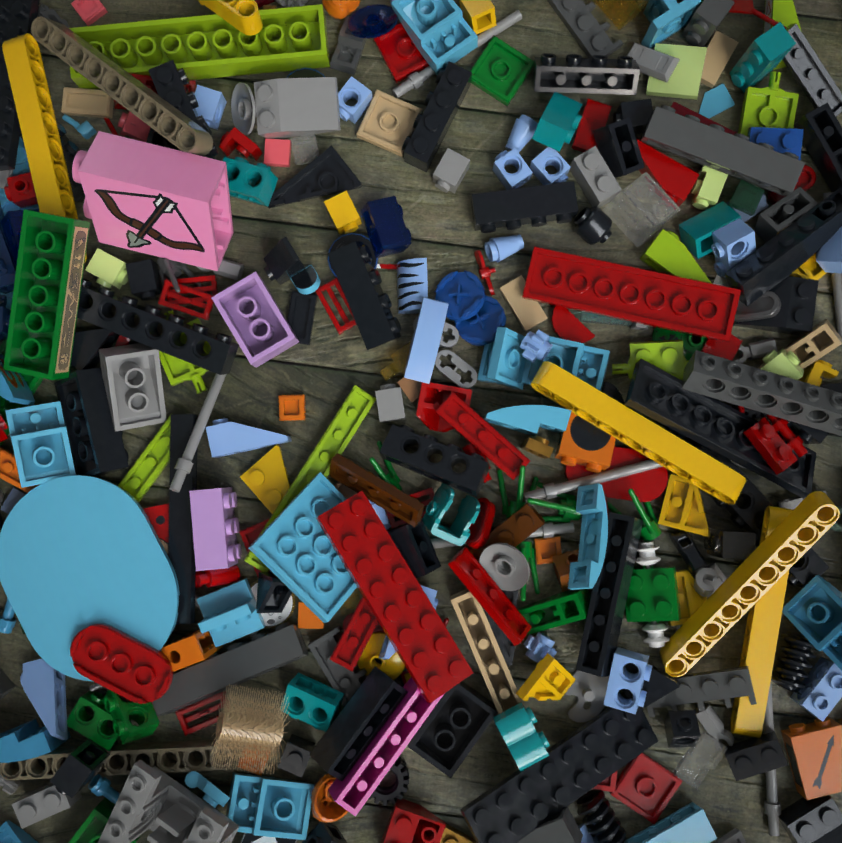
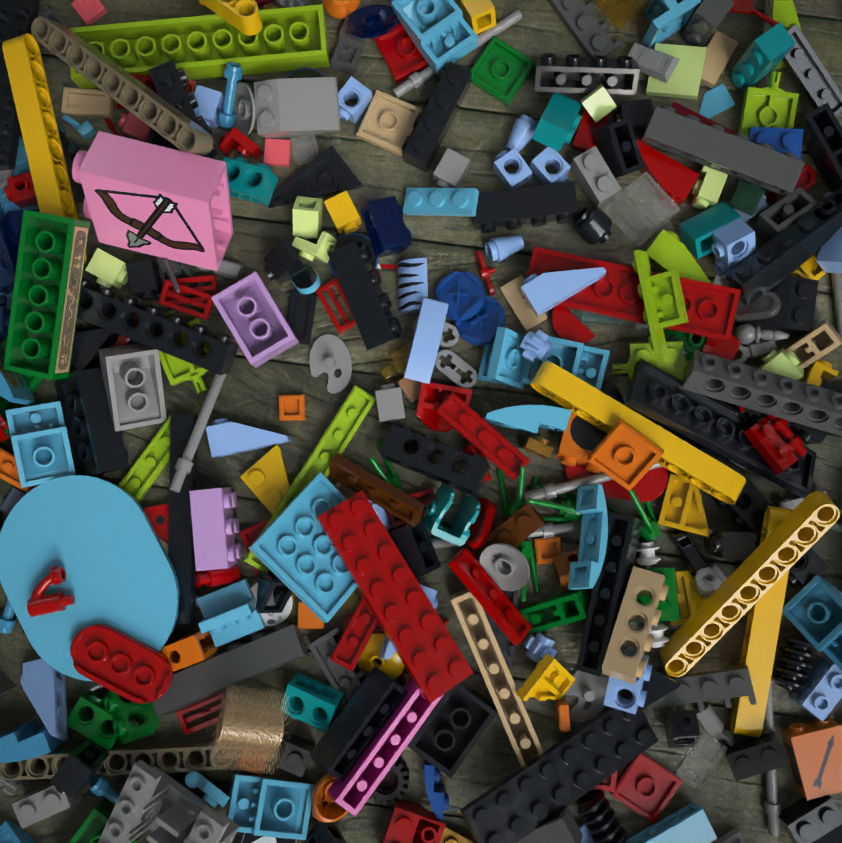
(45, 604): none -> red plant
(233, 73): none -> dark azure bar
(307, 217): none -> yellowish green brick
(318, 251): none -> yellowish green bracket
(328, 355): none -> light grey piece
(438, 799): none -> blue slope
(441, 201): none -> medium azure plate
(521, 736): teal brick -> none
(553, 288): none -> light blue slope
(562, 715): none -> orange tile
(598, 103): none -> yellowish green tile
(625, 454): none -> orange tile
(640, 584): none -> tan brick
(662, 301): none -> lime bracket
(747, 334): none -> light grey bar

